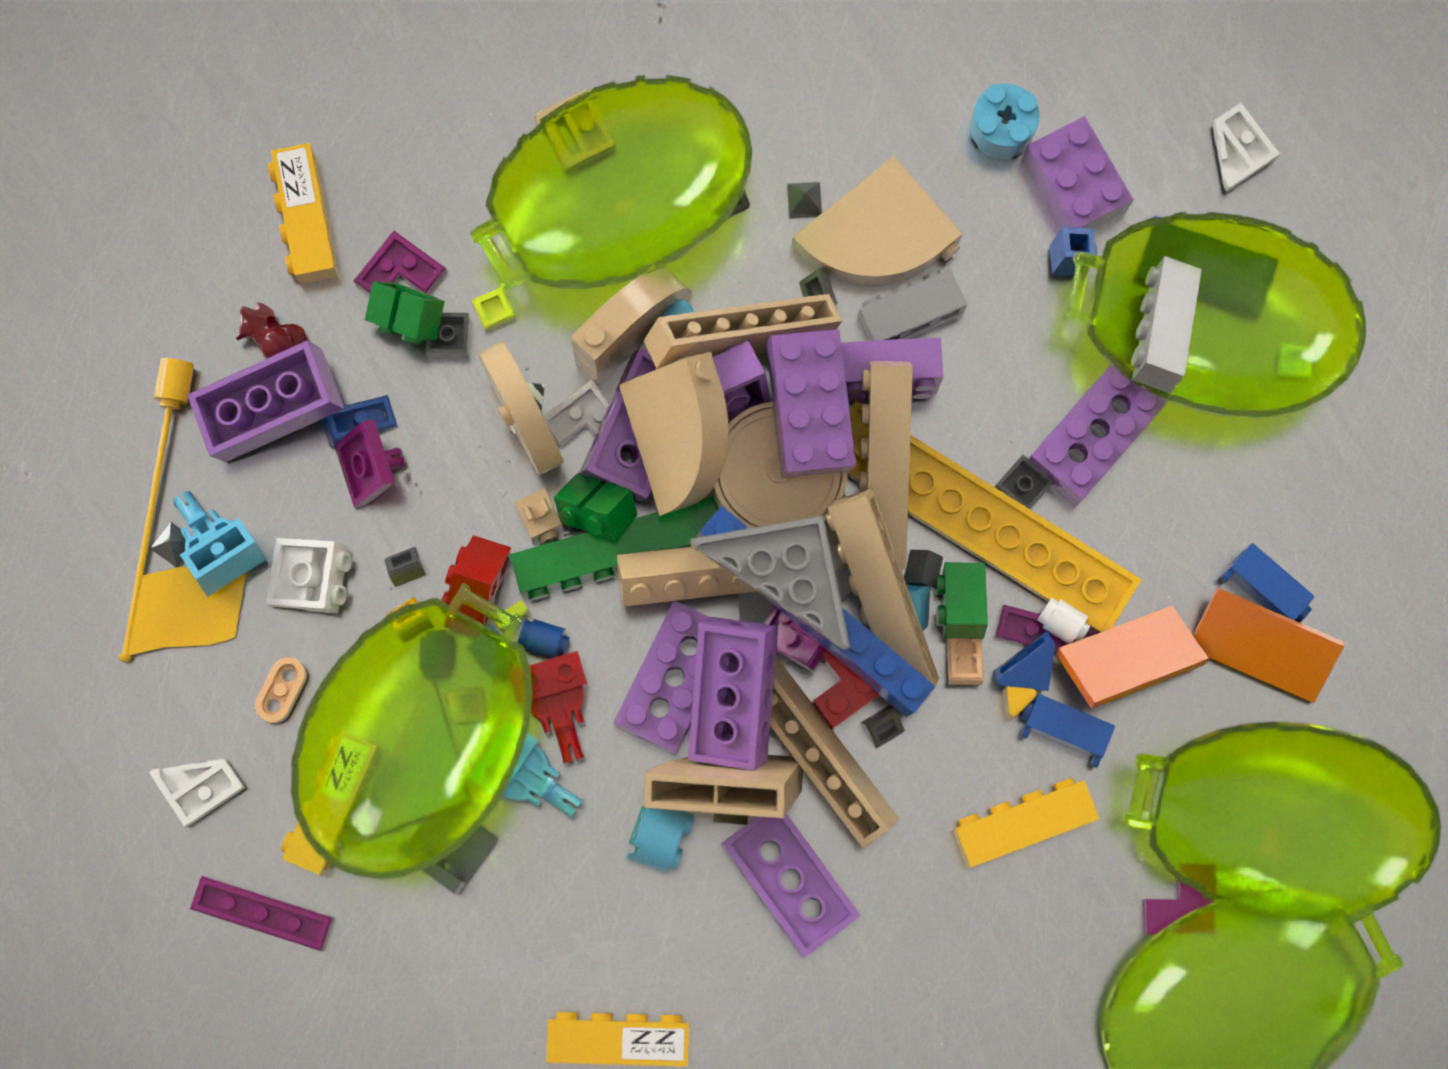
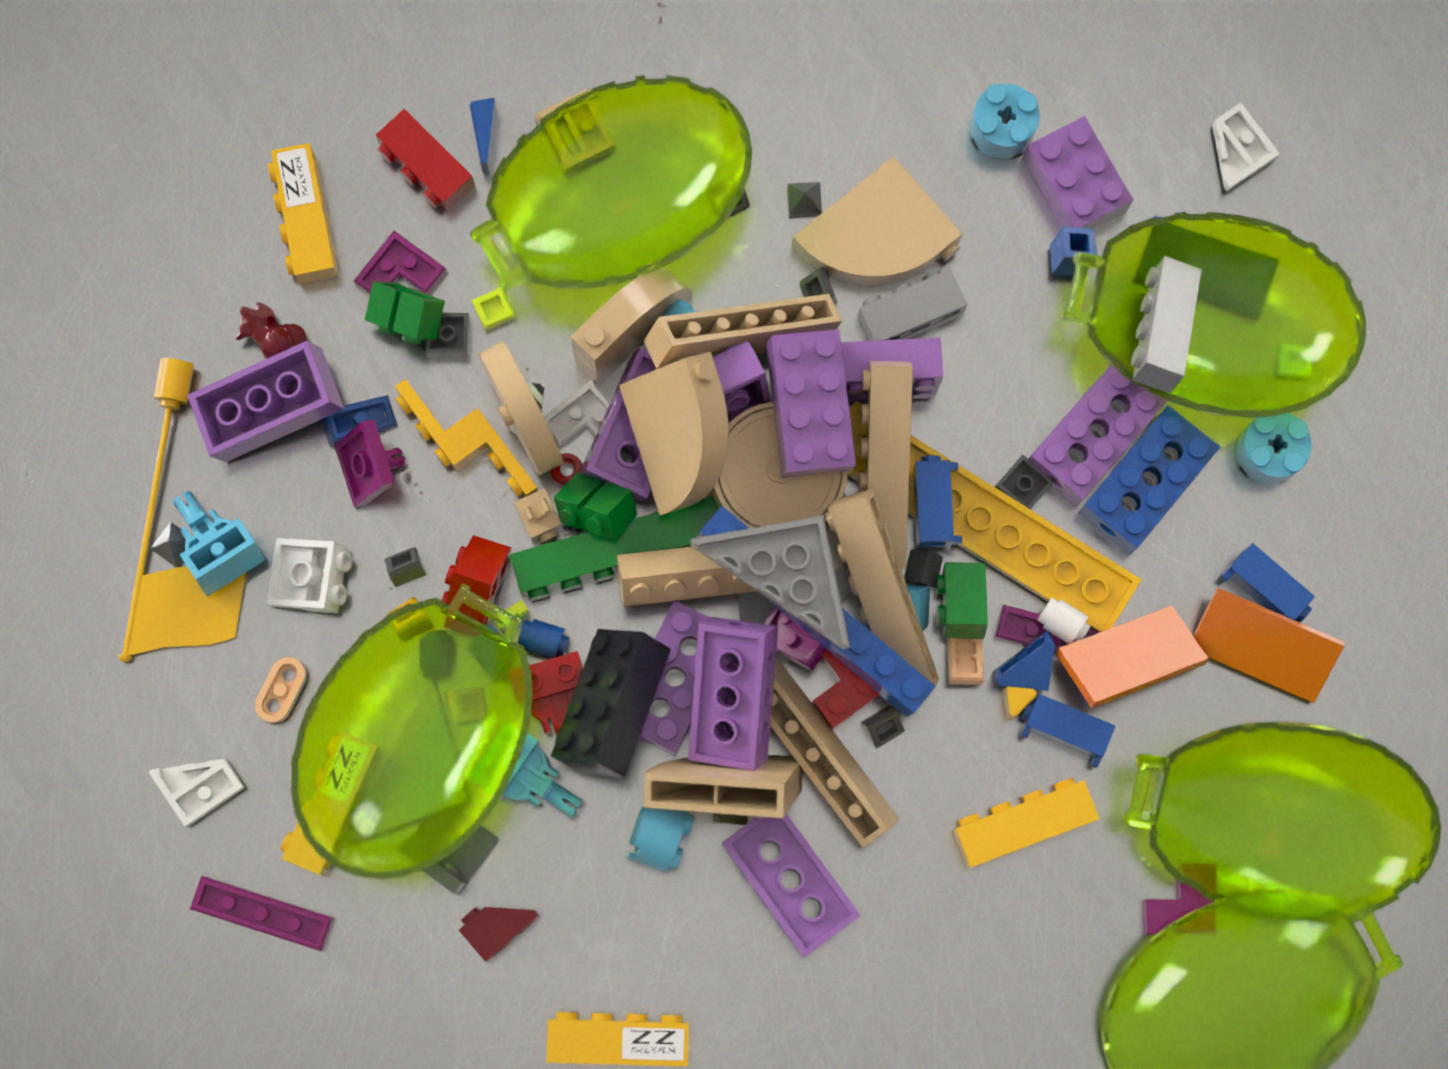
(424, 161): none -> red brick
(465, 440): none -> yellow bracket
(484, 119): none -> blue slope
(495, 928): none -> dark red slope
(570, 460): none -> red plate
(611, 702): none -> black piece
(934, 502): none -> blue brick
(1171, 479): none -> blue brick
(1259, 460): none -> medium azure brick

